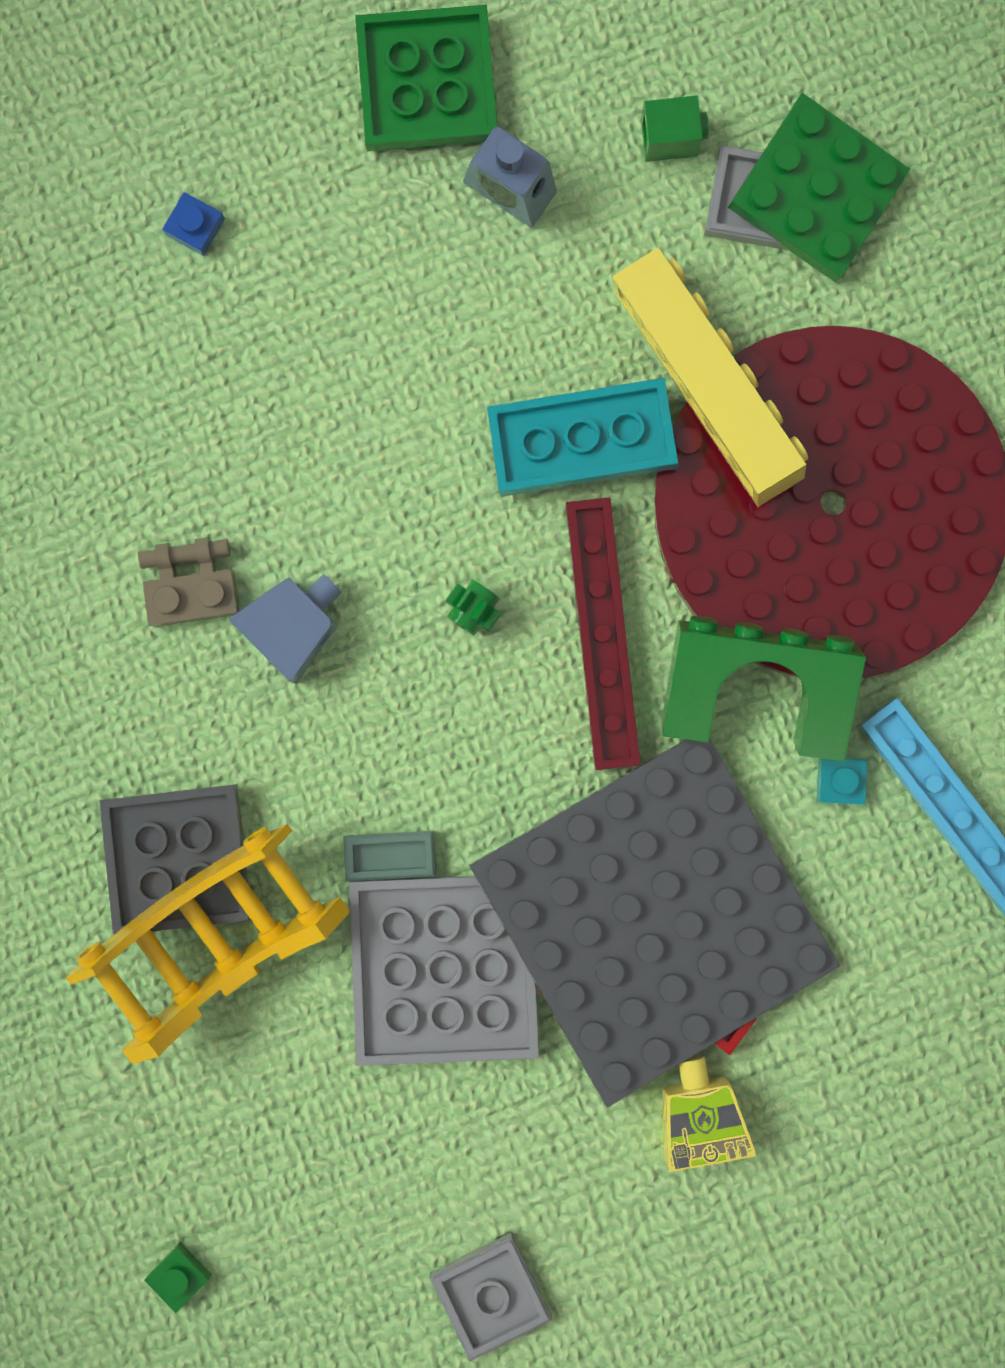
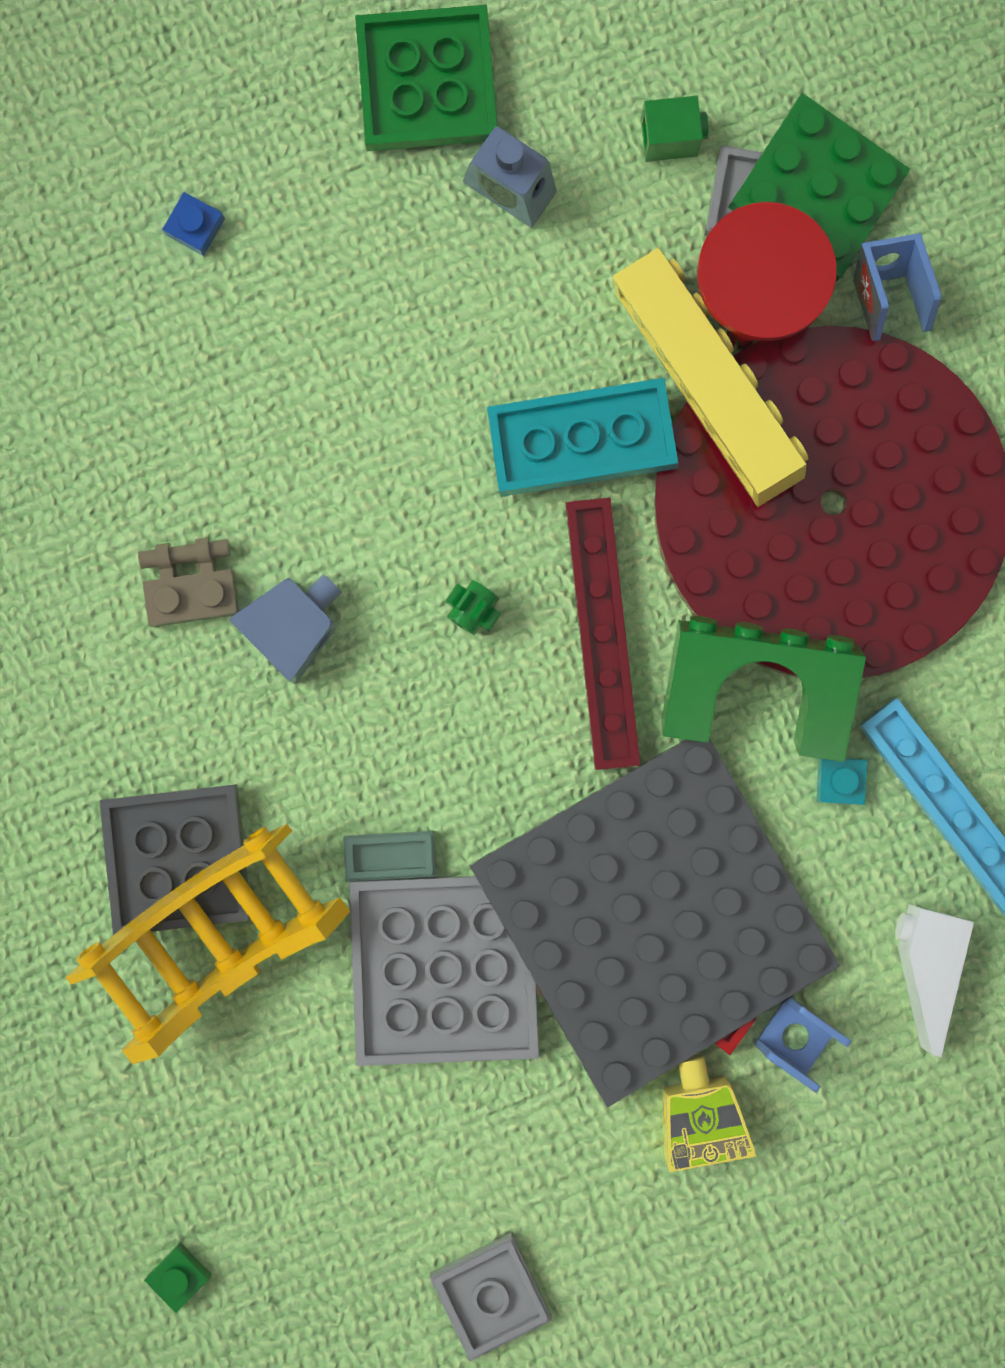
(766, 272): none -> red piece
(797, 1061): none -> medium blue piece
(912, 264): none -> medium blue piece
(932, 962): none -> white slope

